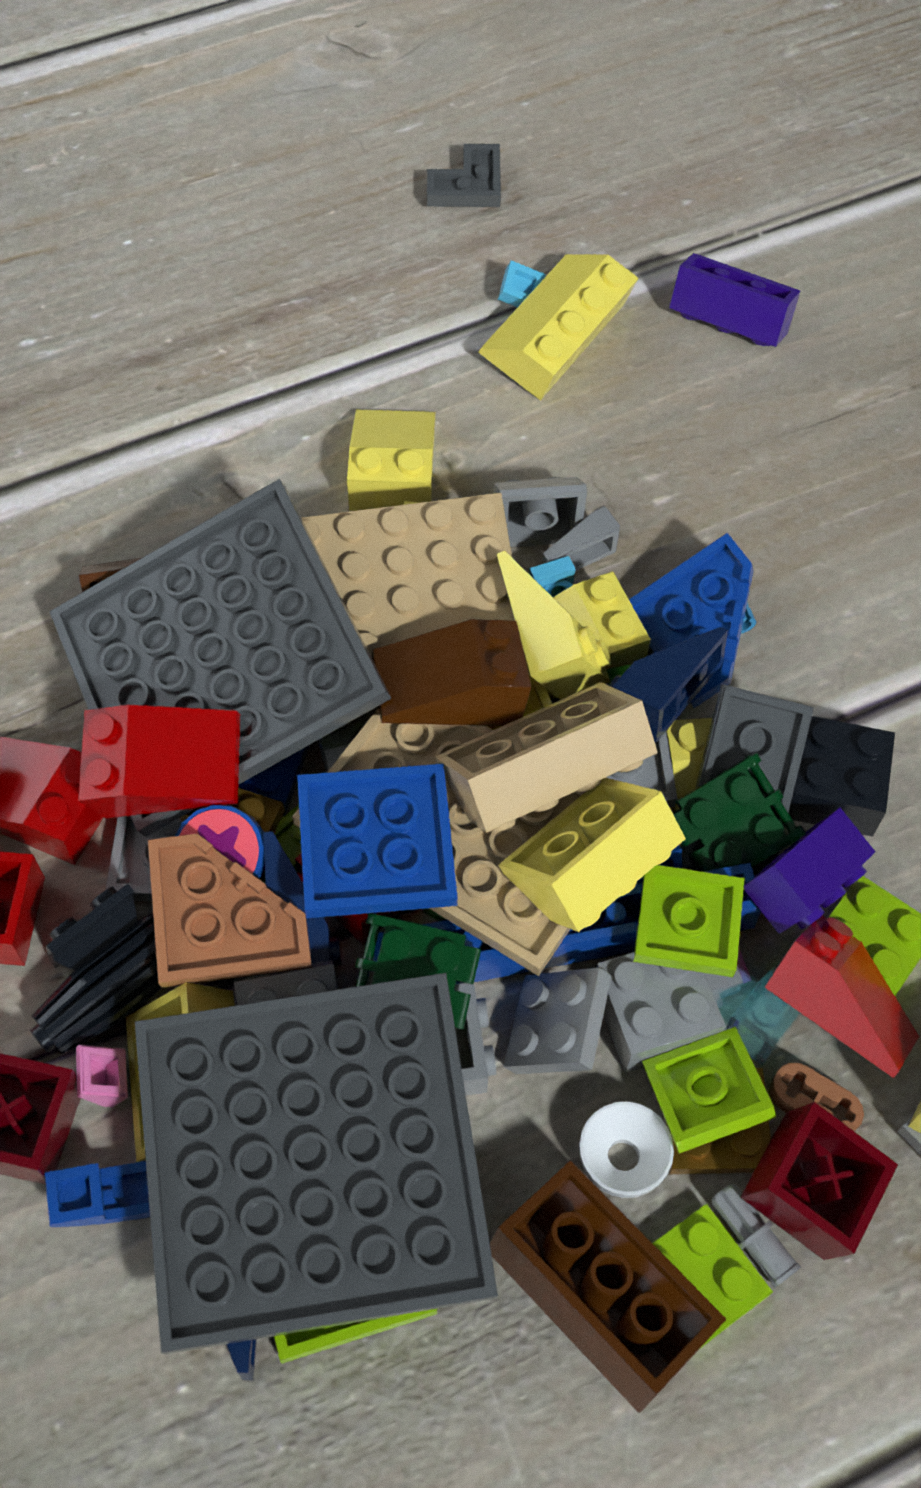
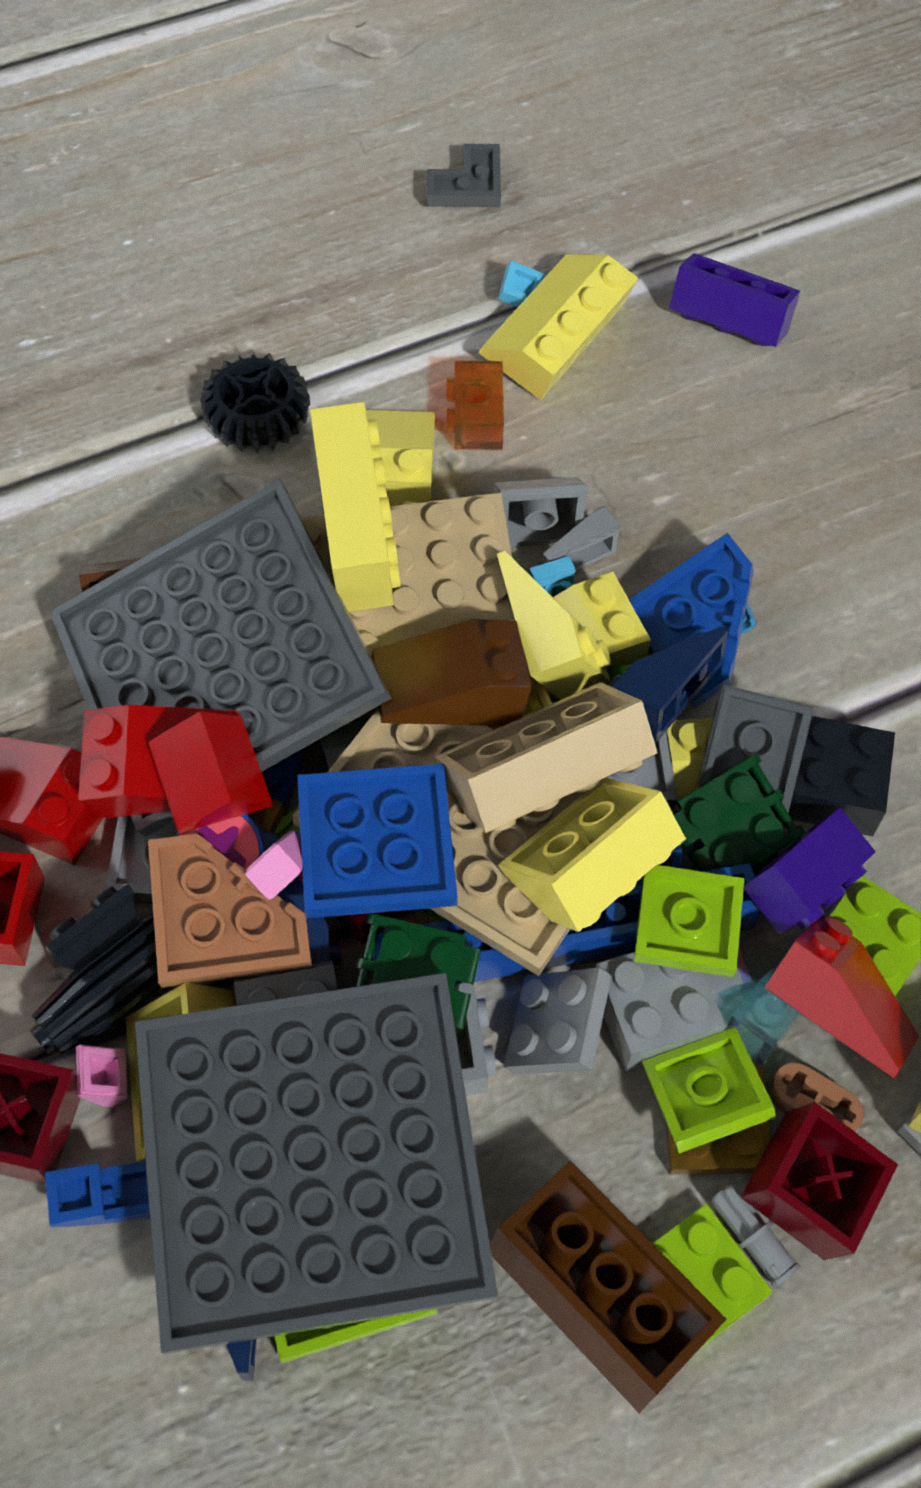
(208, 770): none -> red slope
(257, 414): none -> black gear
(277, 865): none -> bright pink slope
(355, 506): none -> light yellow brick
(478, 405): none -> clear orange brick
(640, 1129): white piece -> none

